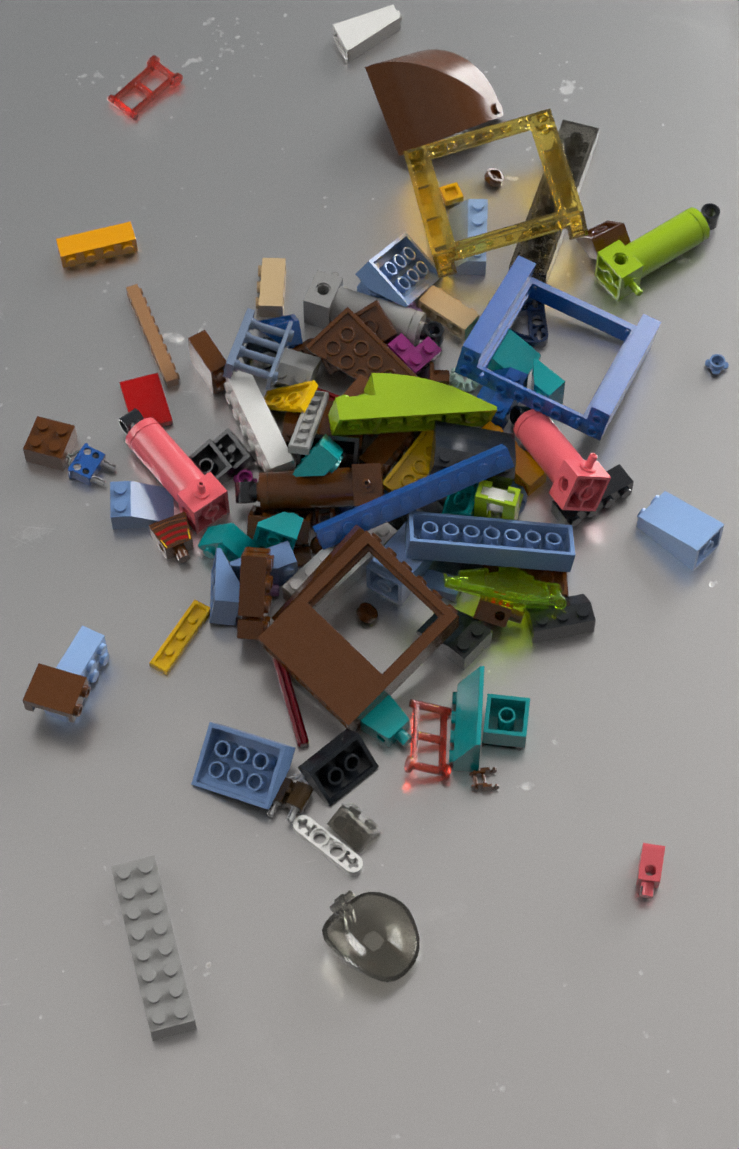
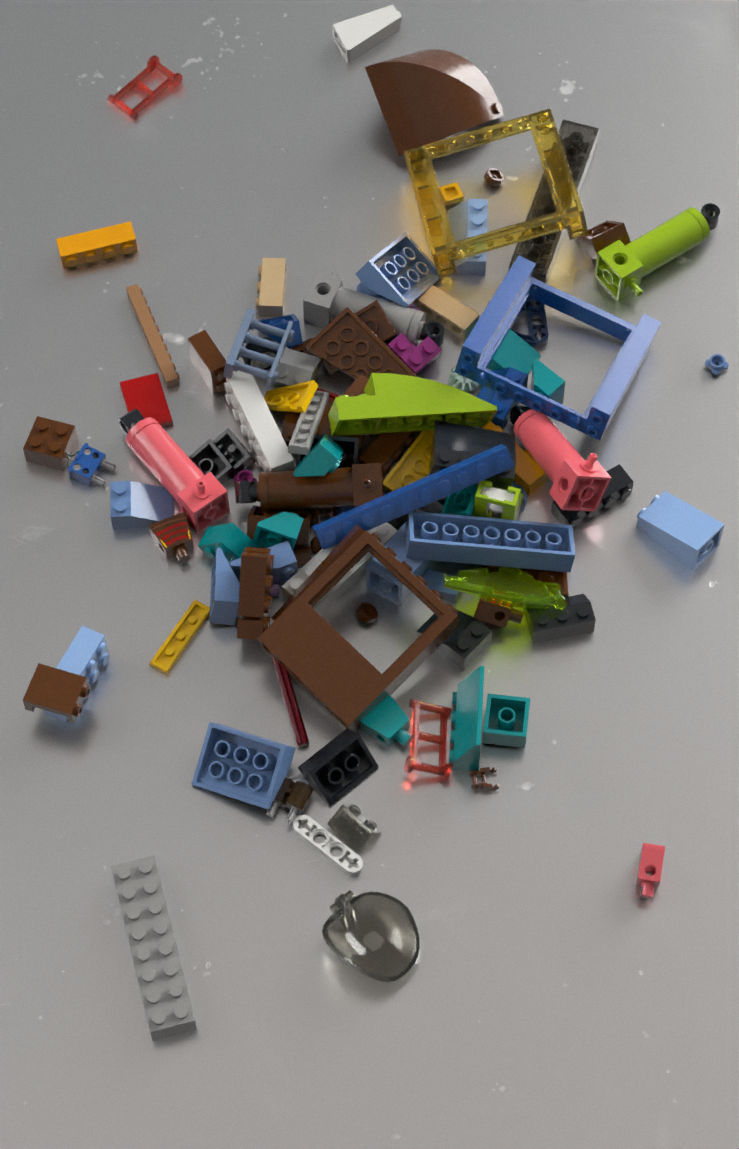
(439, 375): reddish brown panel -> none

